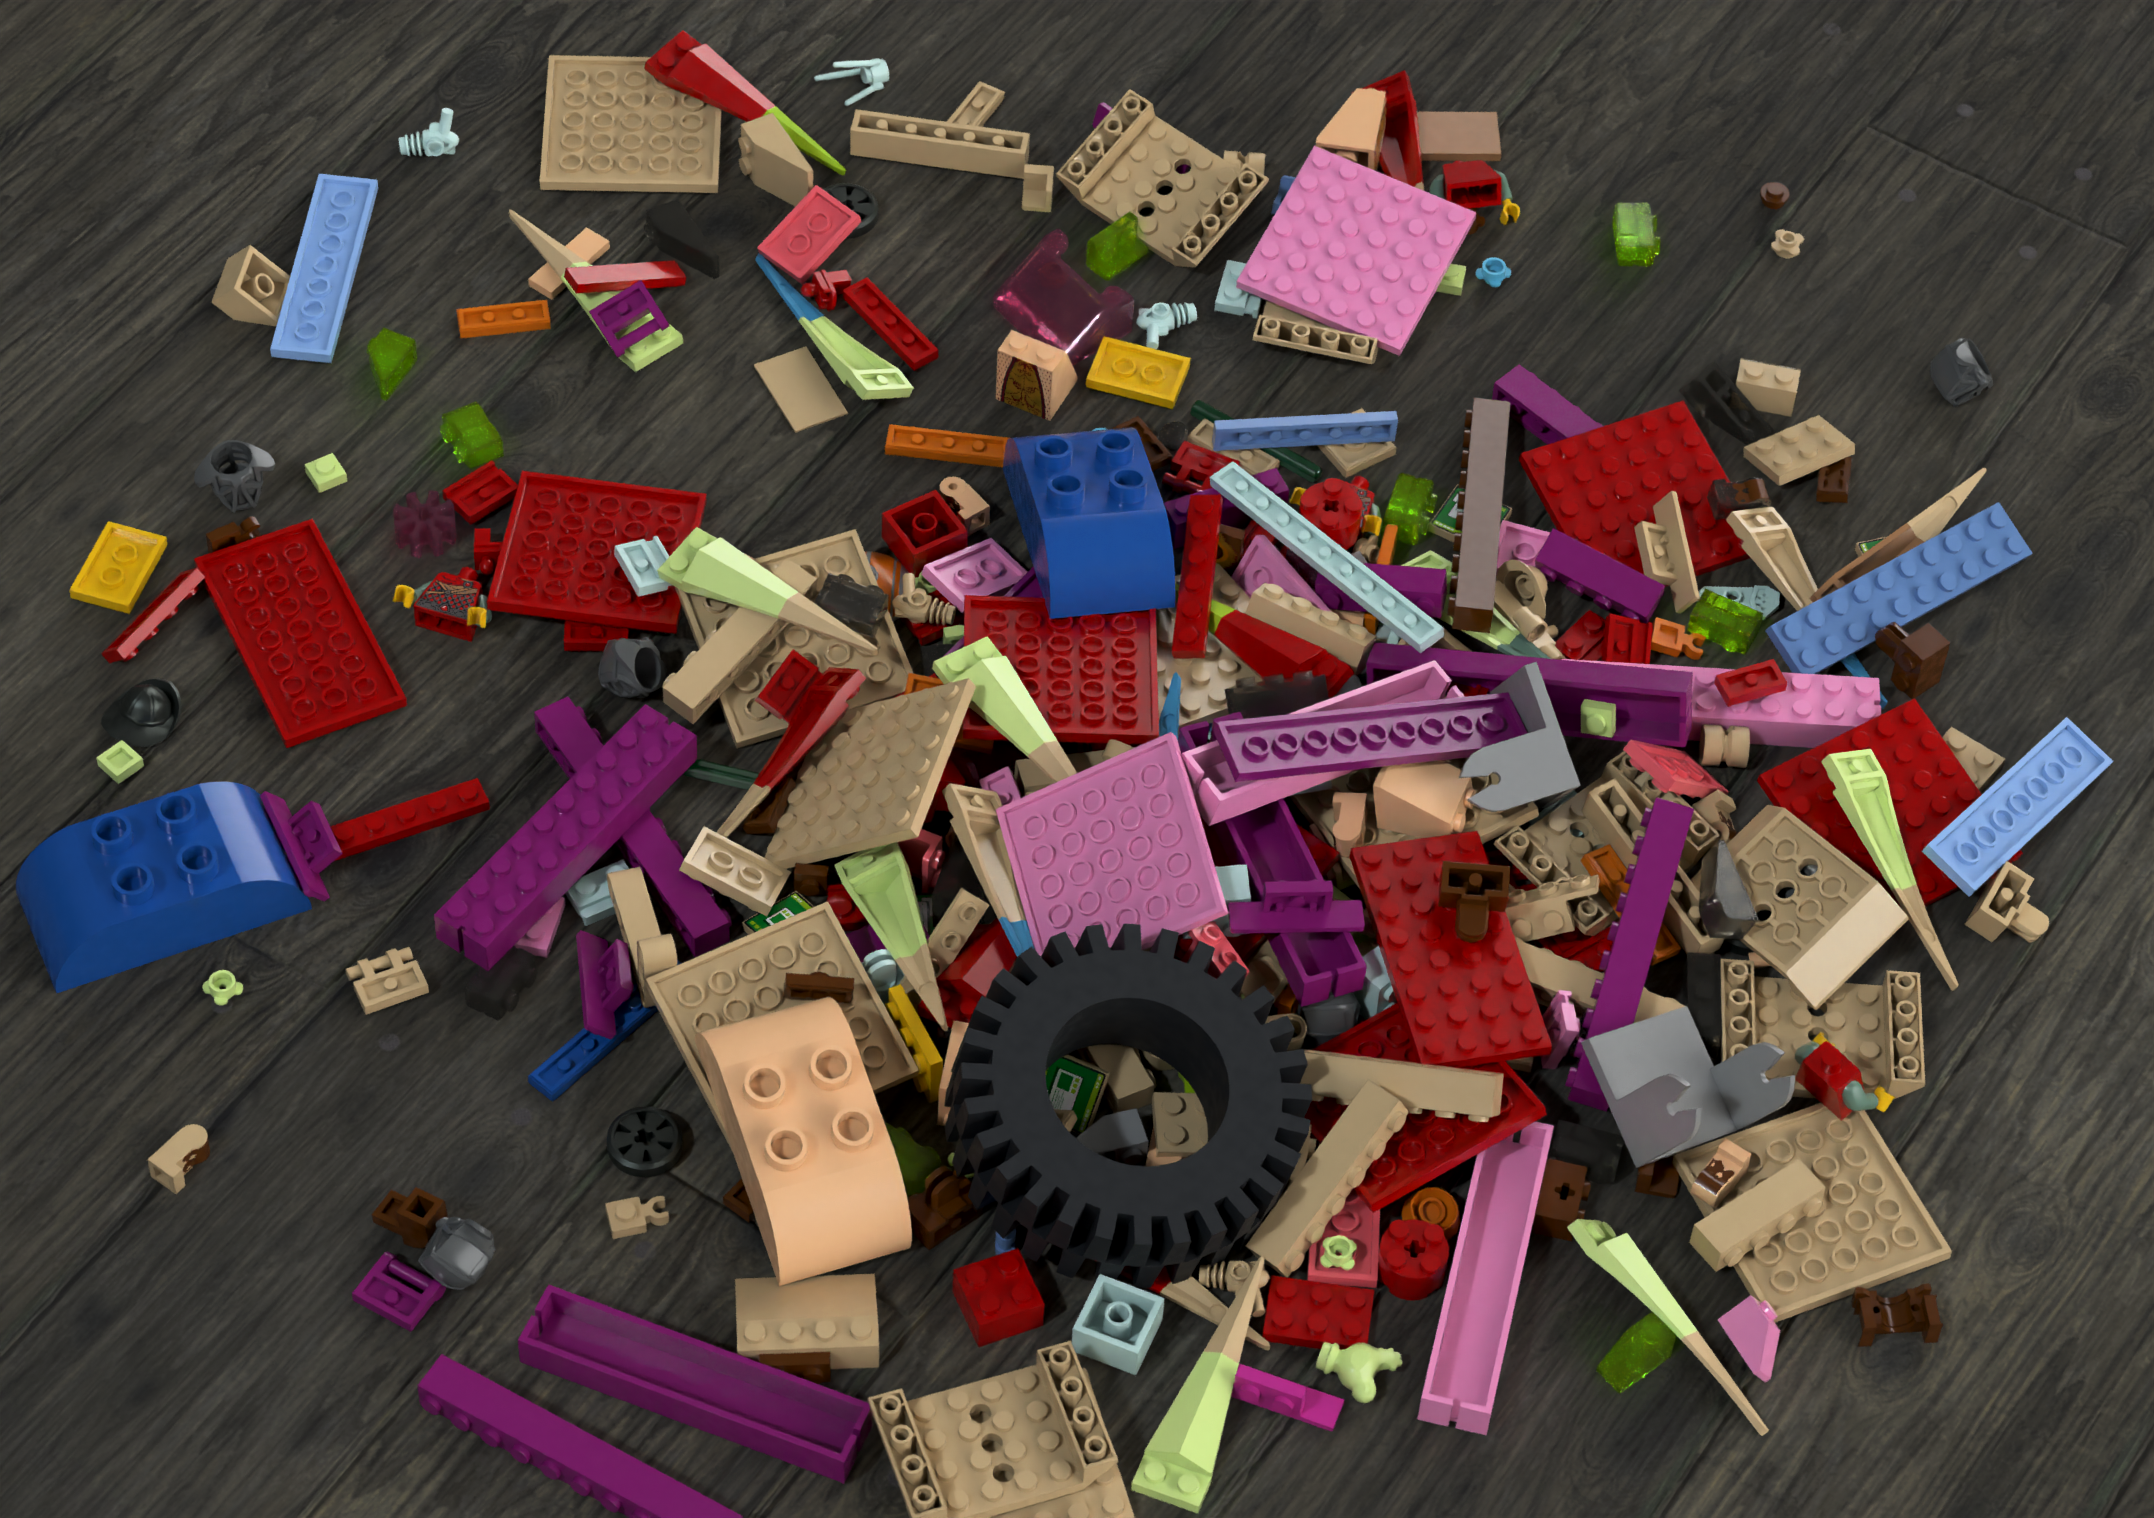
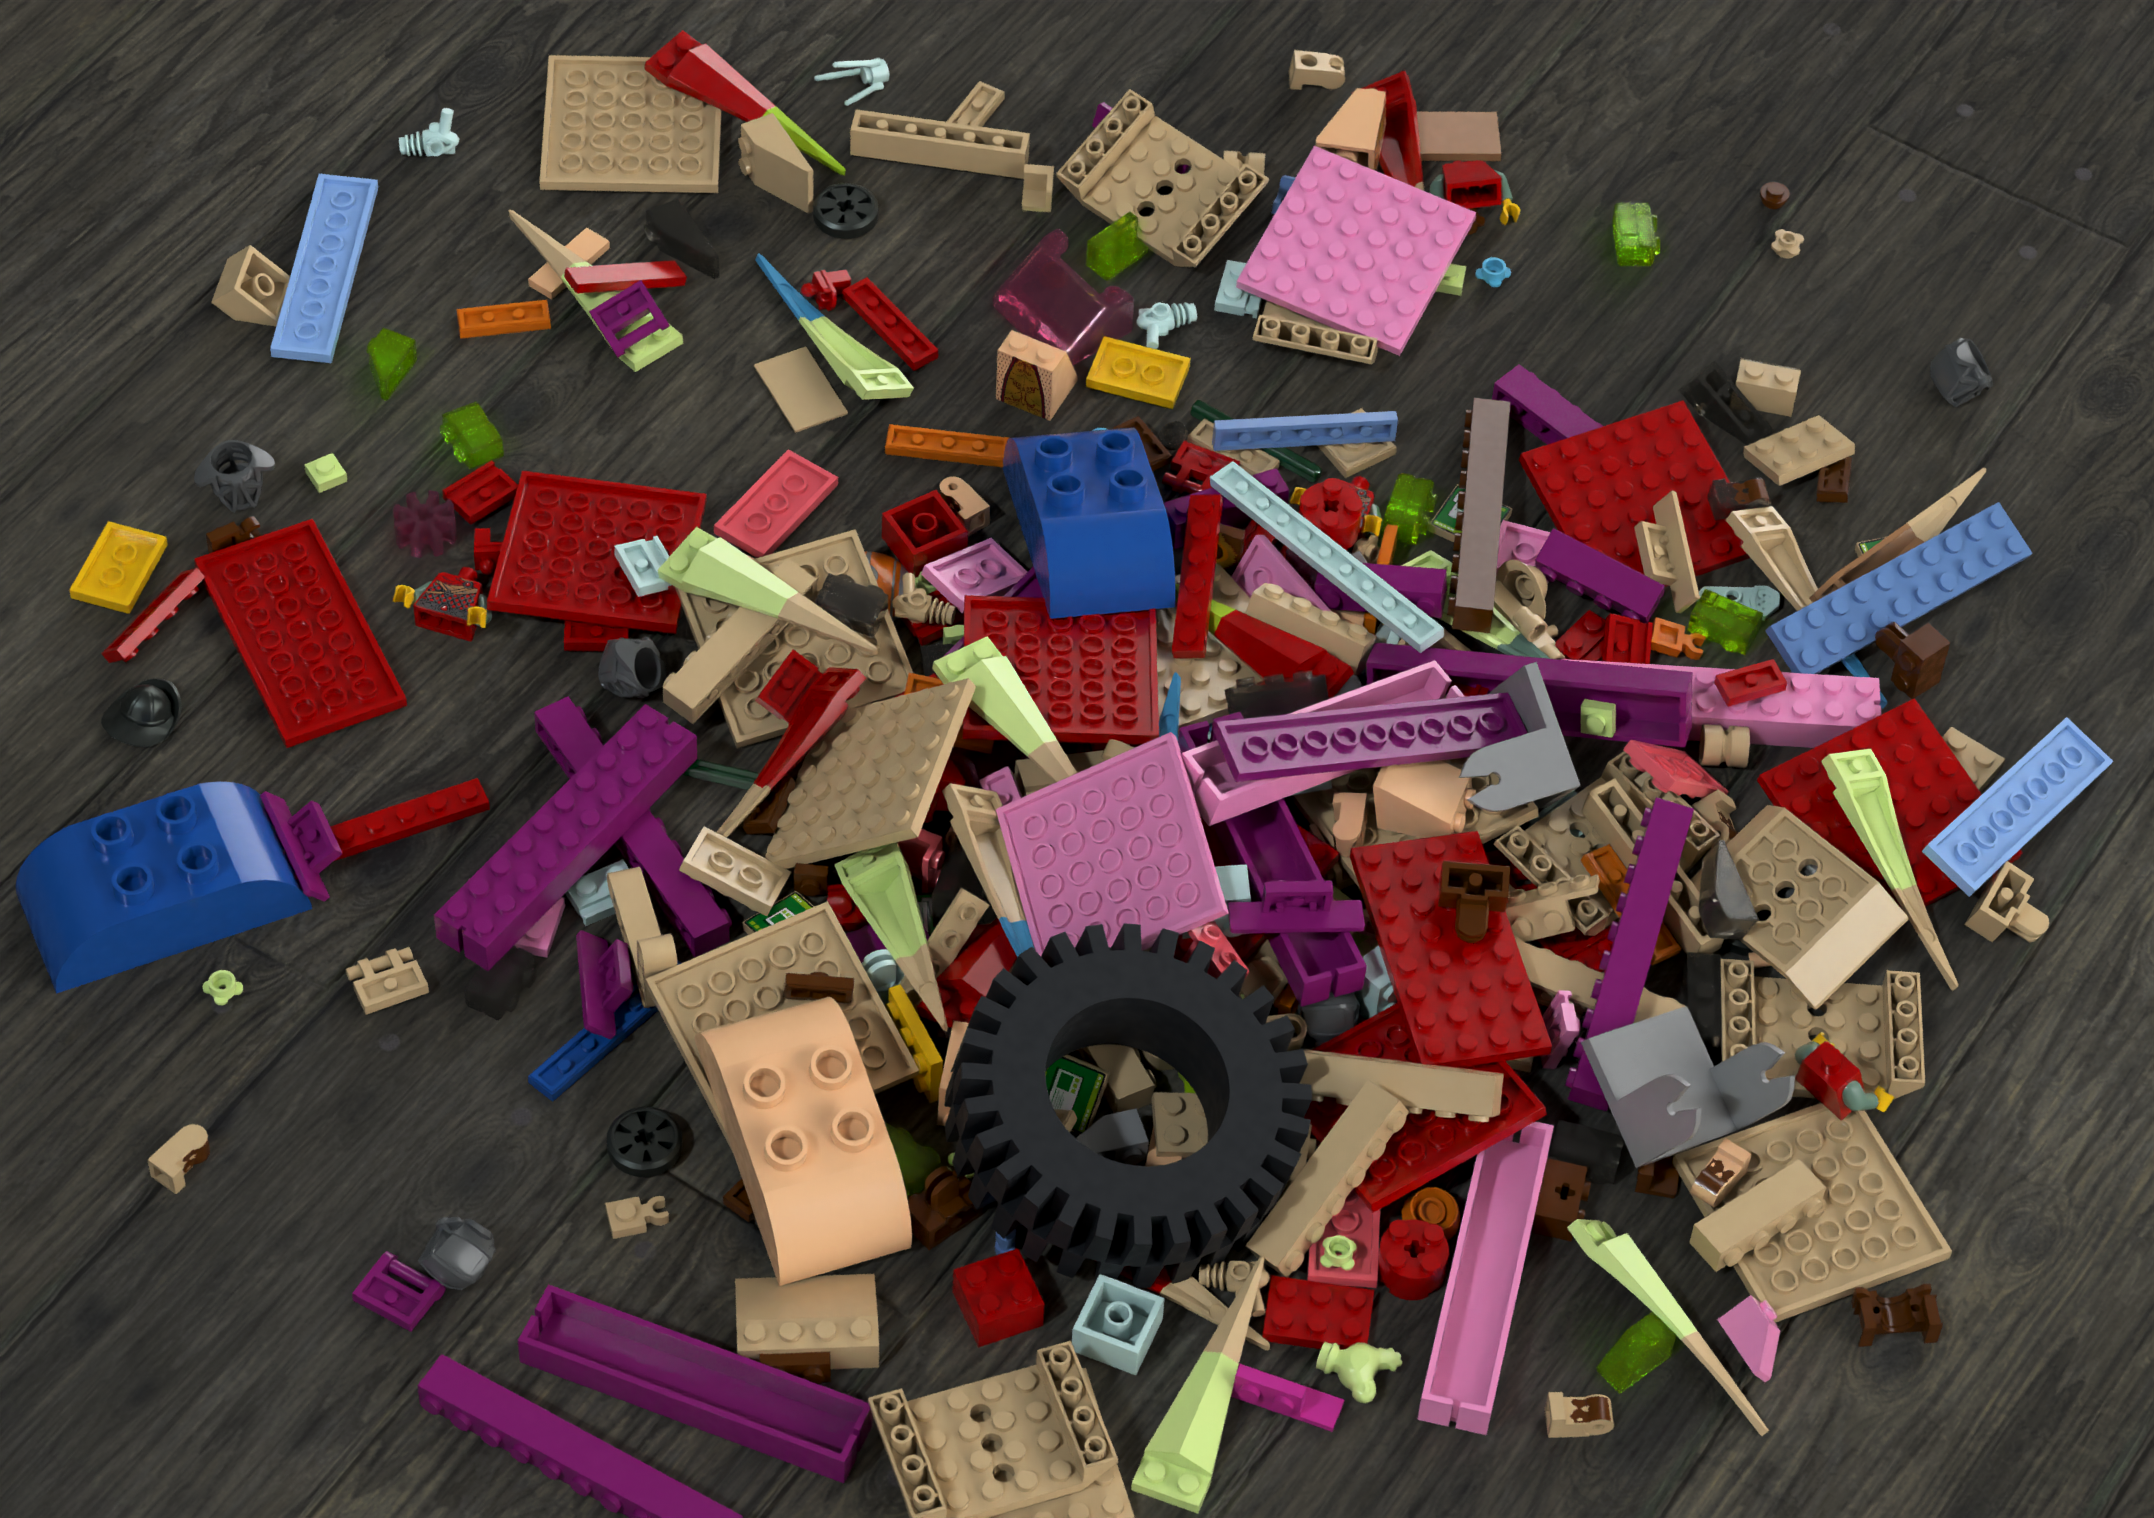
(120, 761): yellowish green plate -> none
(410, 1216): reddish brown brick -> none
(776, 505): none -> coral plate
(809, 234): coral plate -> none
(1316, 69): none -> tan leg
(1577, 1415): none -> tan leg

